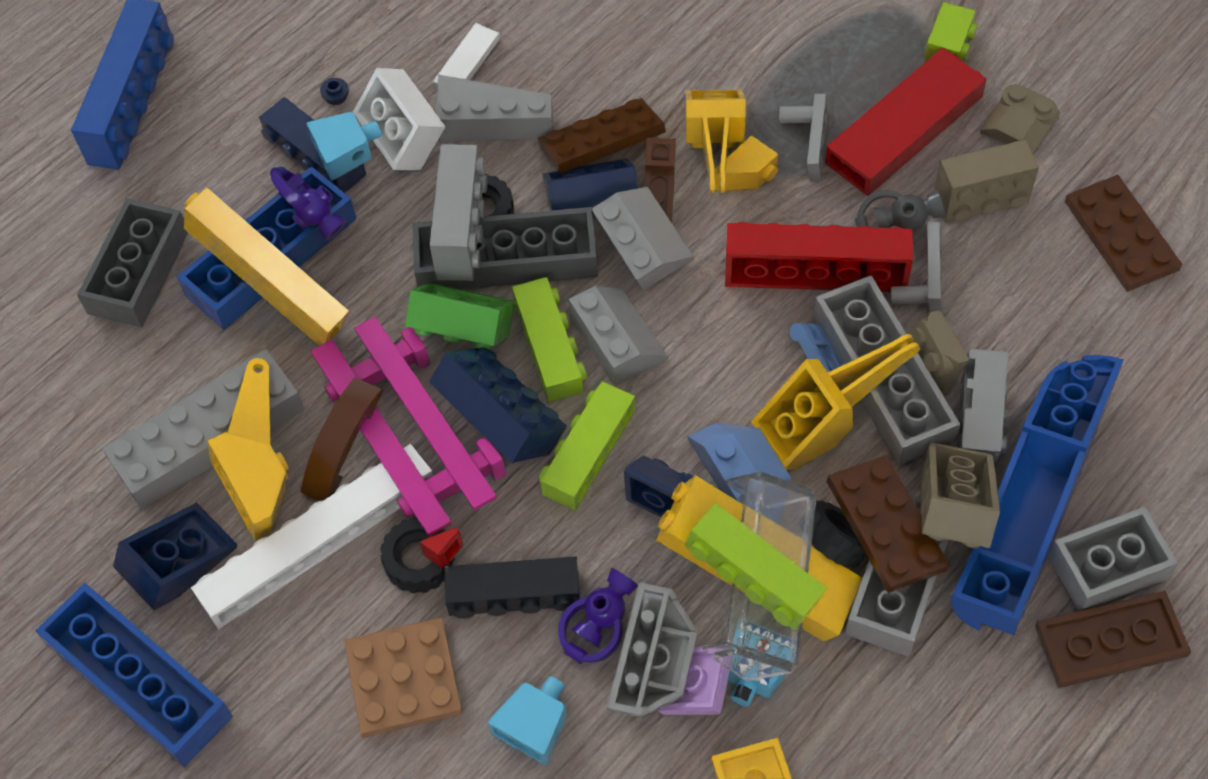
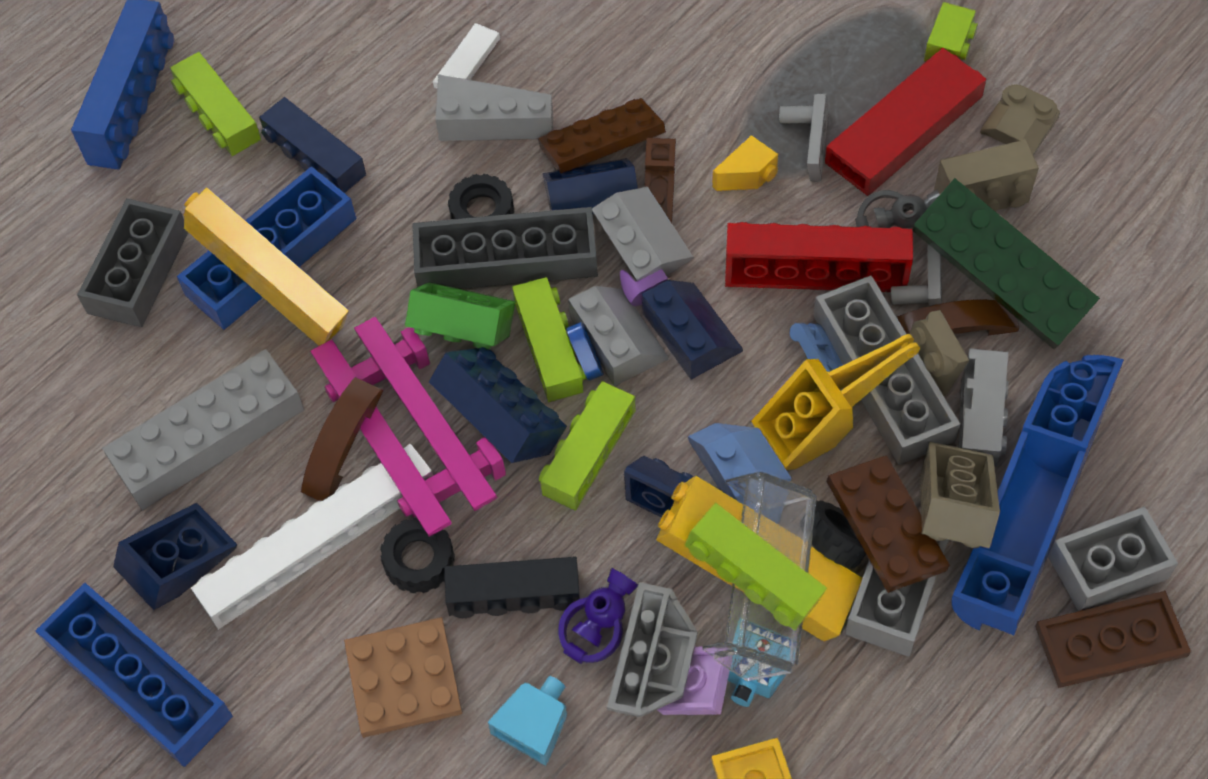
(215, 104): none -> lime brick
(245, 458): yellow slope -> none
(310, 205): dark purple piece -> none
(334, 91): dark blue plate -> none
(342, 142): medium azure torso -> none
(404, 118): white brick -> none
(442, 547): red slope -> none
(458, 212): light grey brick -> none
(585, 351): none -> blue beam
(634, 290): none -> medium lavender plate
(689, 326): none -> dark blue slope
(715, 118): yellow slope -> none
(967, 317): none -> reddish brown slope
(1005, 263): none -> dark green brick
(1123, 233): reddish brown plate -> none

